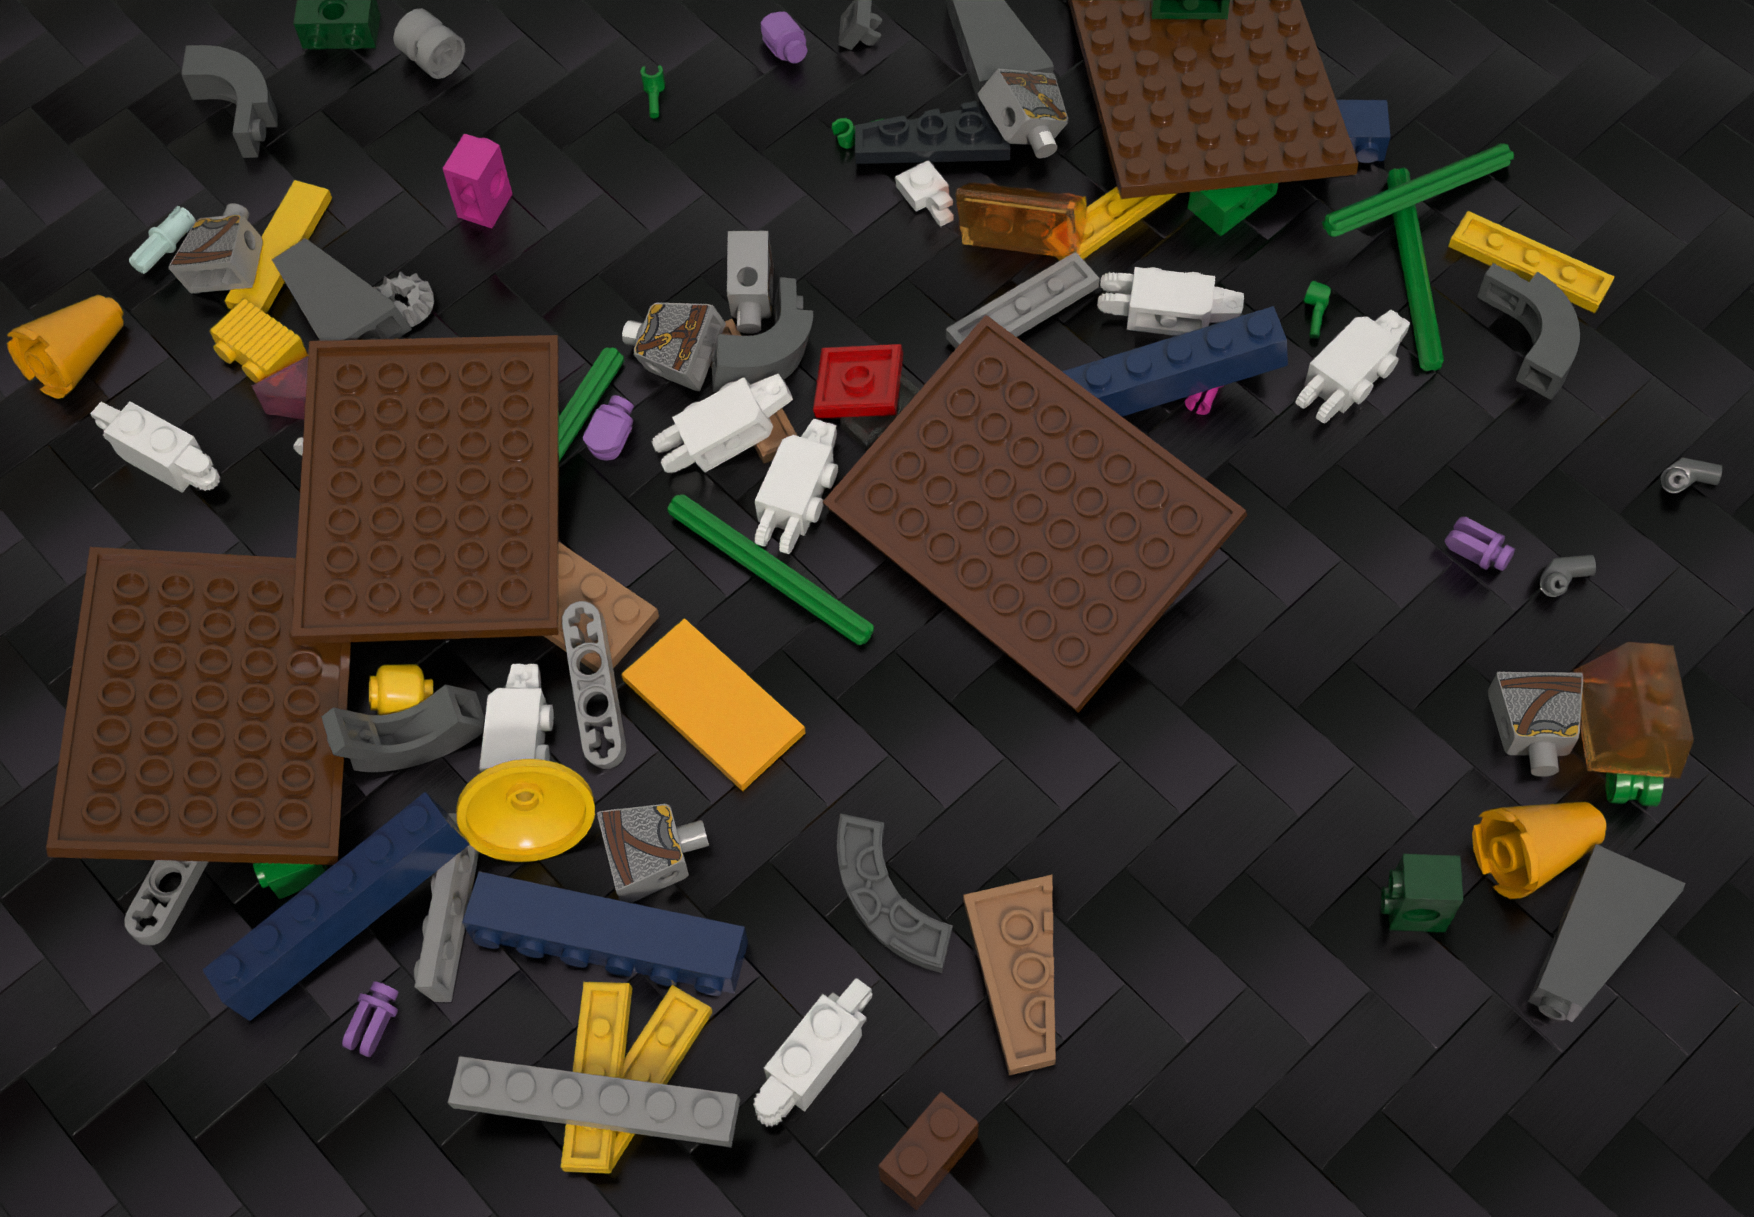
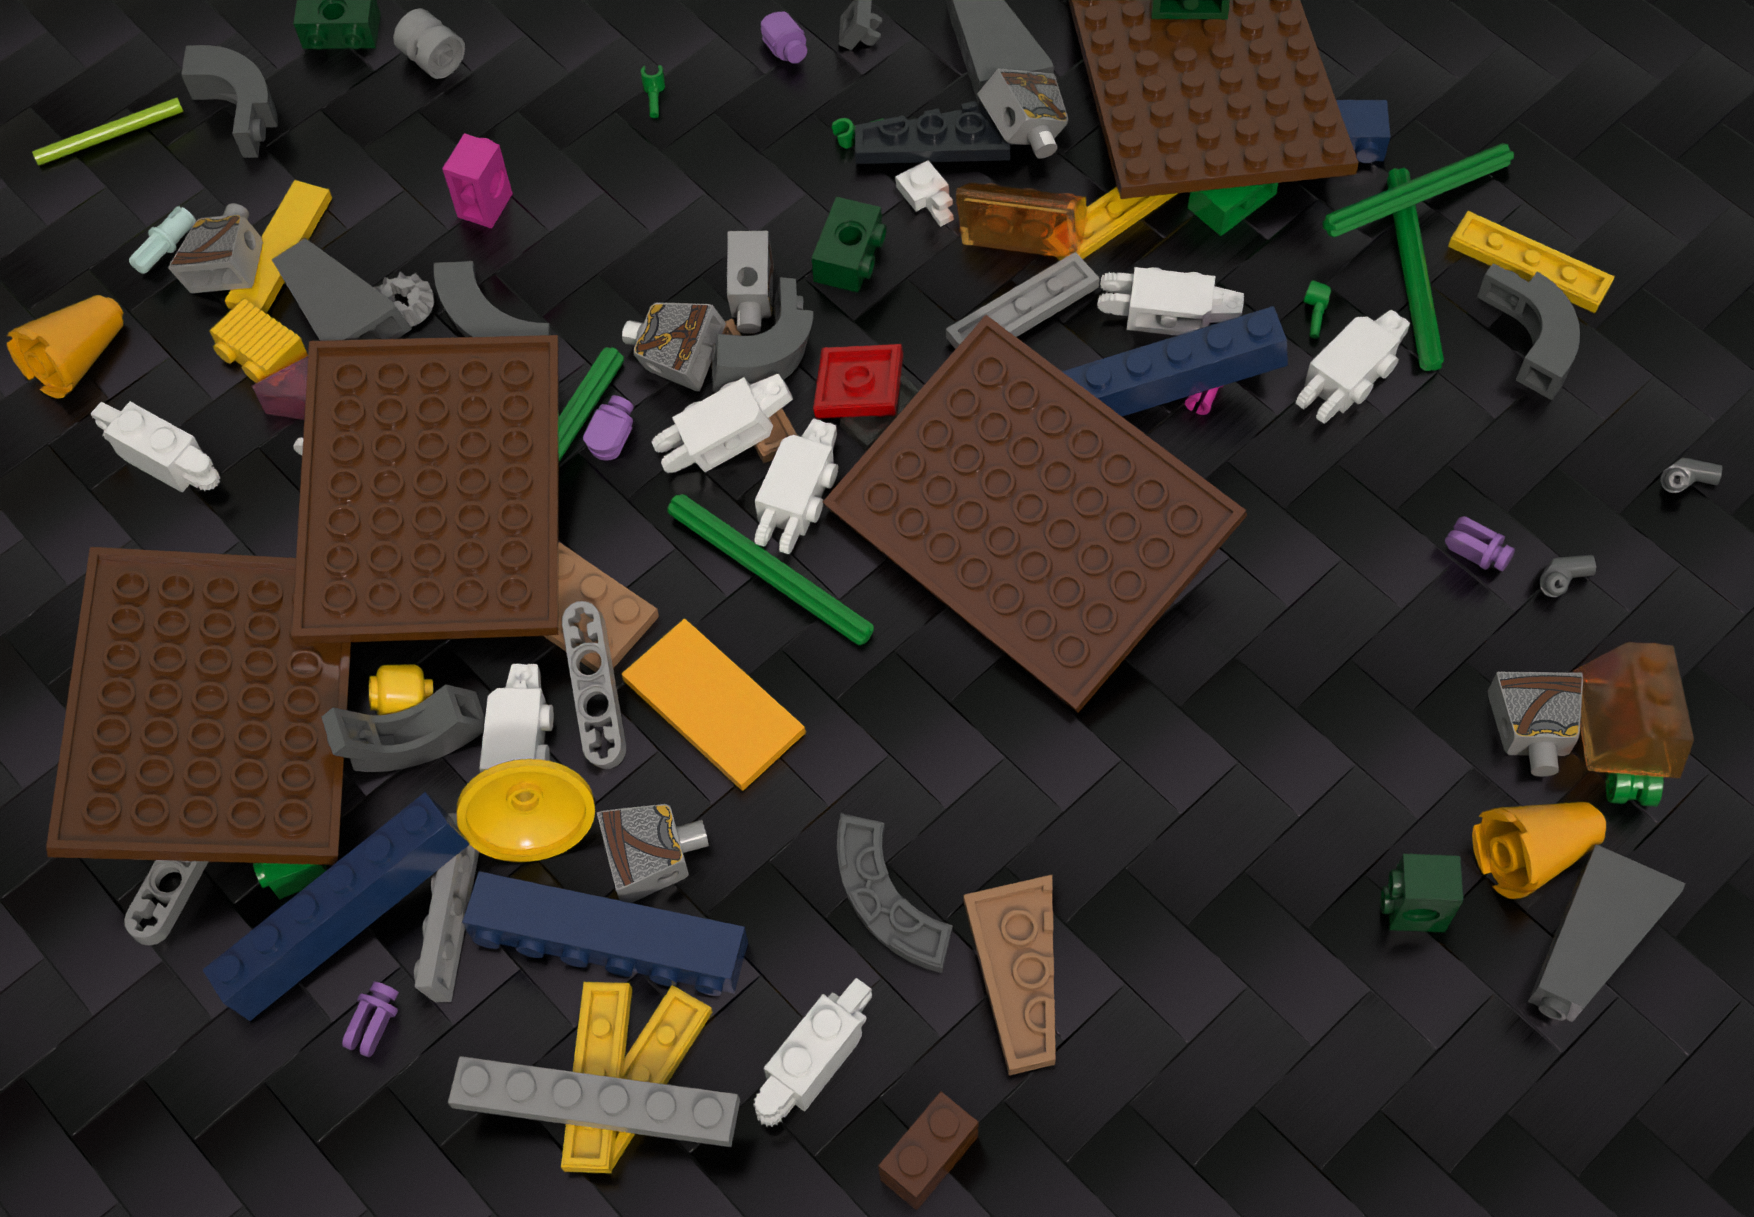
(107, 131): none -> lime bar
(471, 310): none -> dark grey tile
(848, 224): none -> dark green brick

